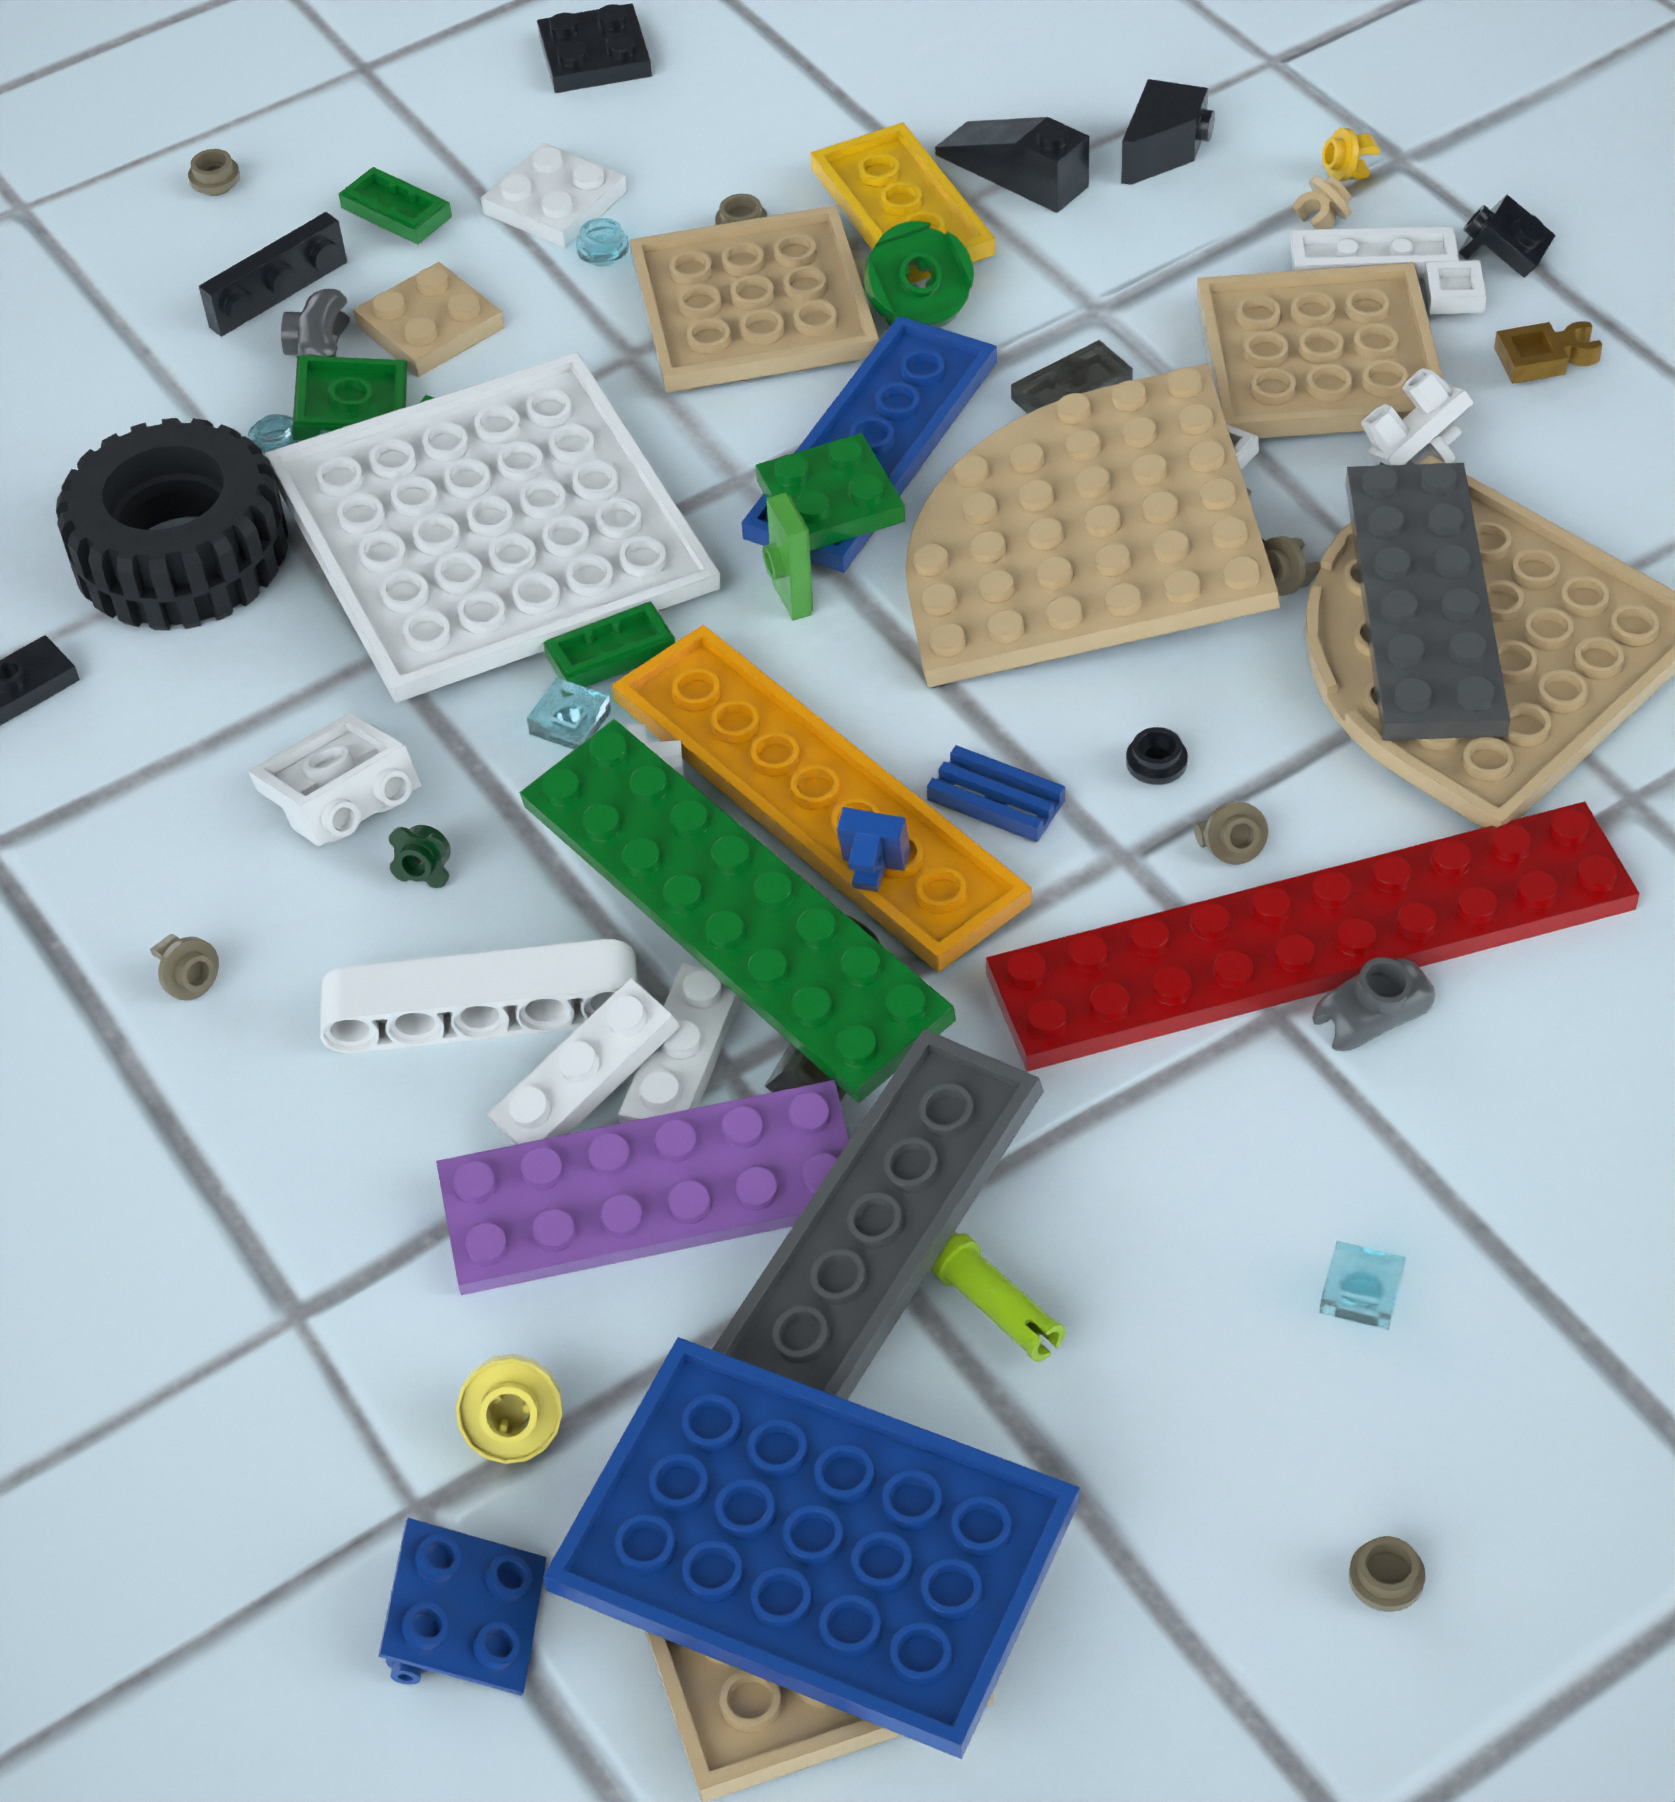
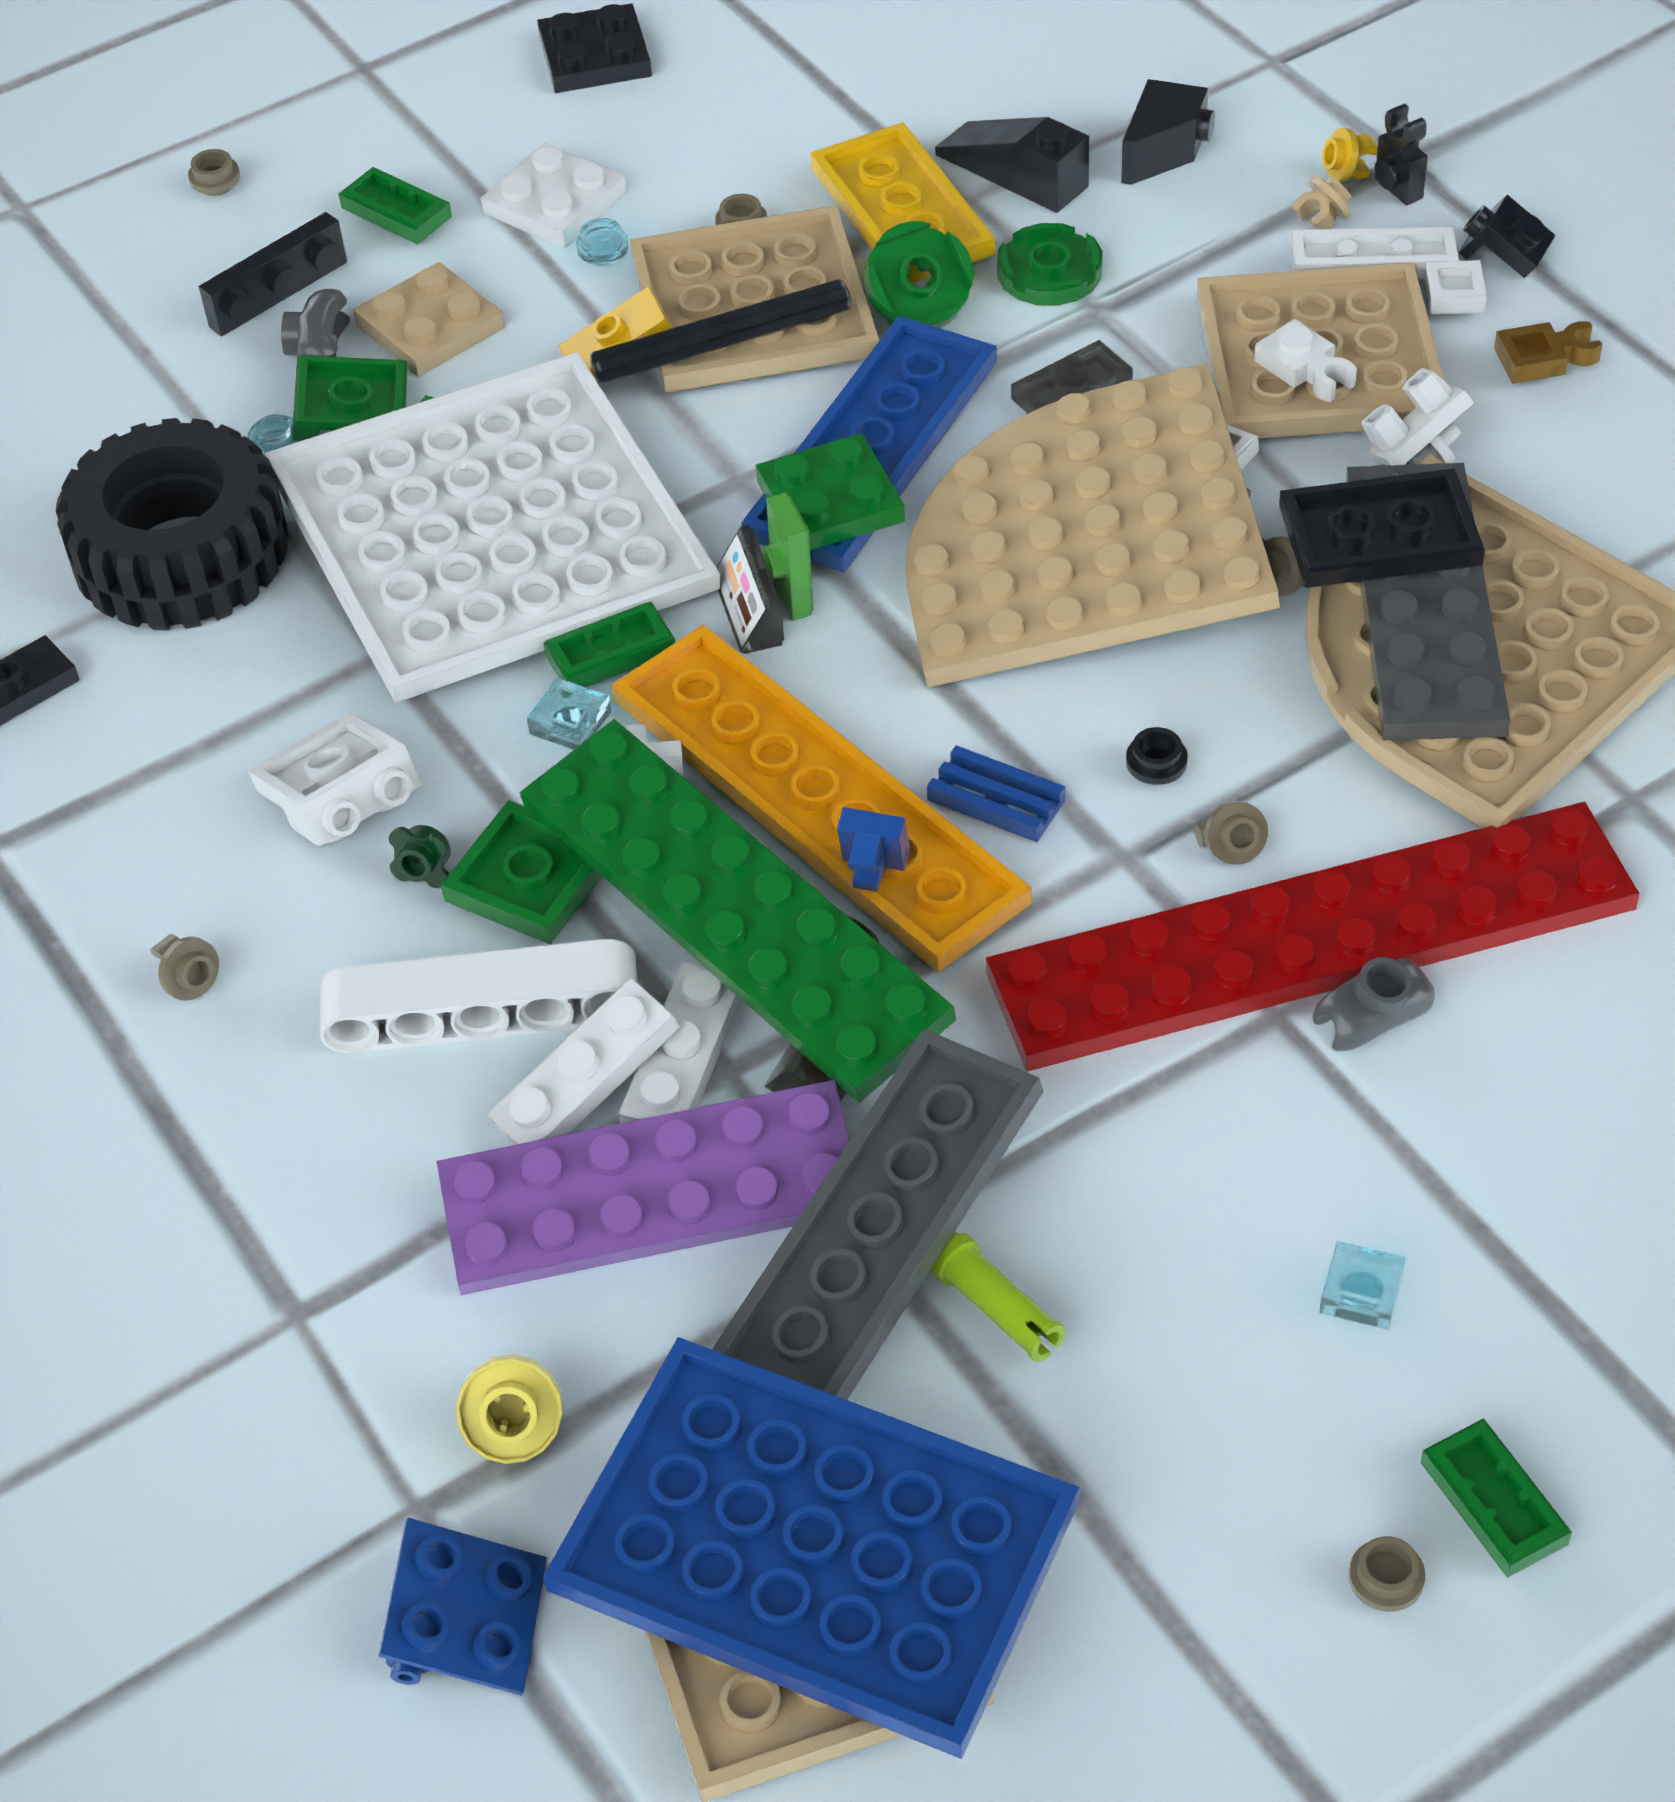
(521, 876): none -> green plate
(630, 320): none -> yellow plate
(720, 331): none -> black axle
(750, 595): none -> slope
(1049, 264): none -> green tile
(1303, 355): none -> white plate
(1381, 528): none -> black tile
(1399, 161): none -> black plate
(1495, 1497): none -> green plate

